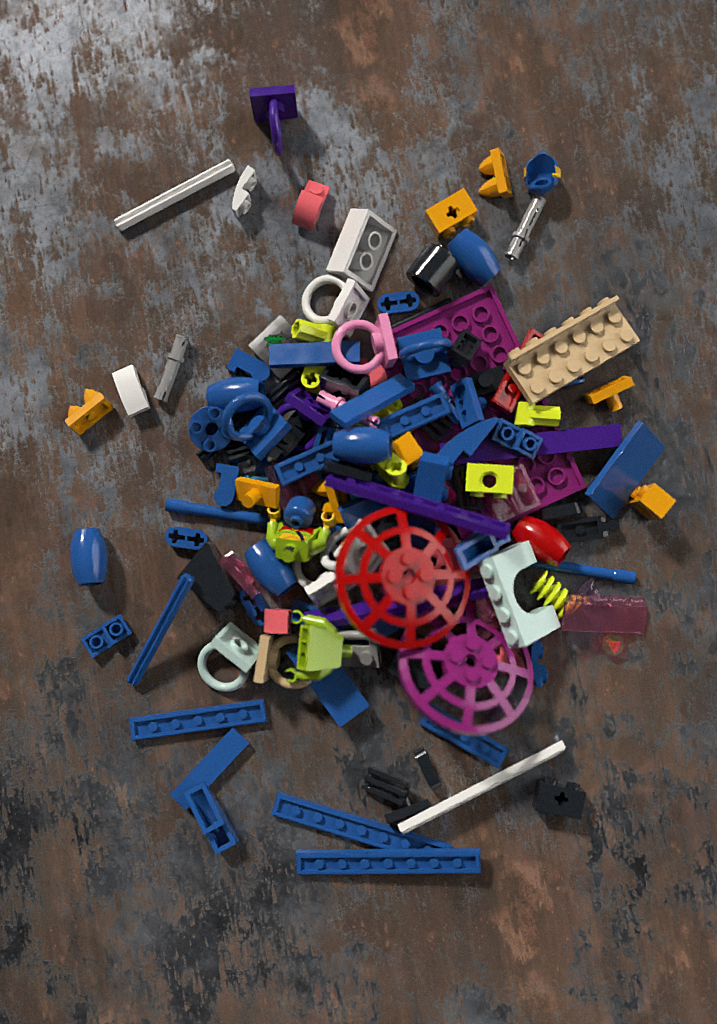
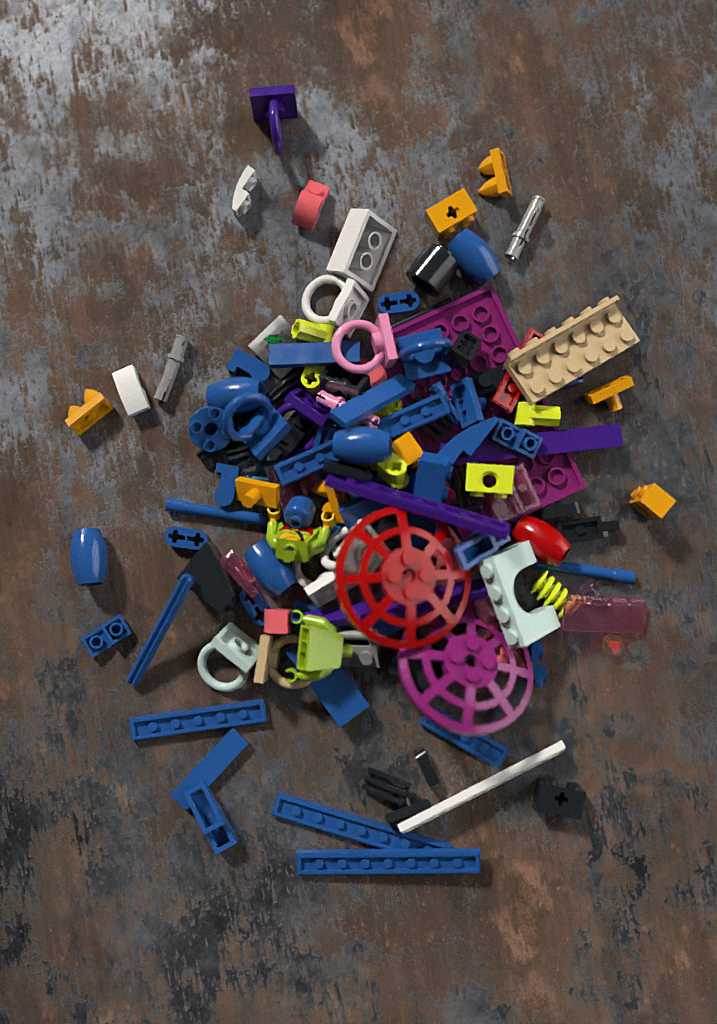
(174, 195): white axle -> none
(541, 174): blue hair -> none
(625, 470): blue tile -> none

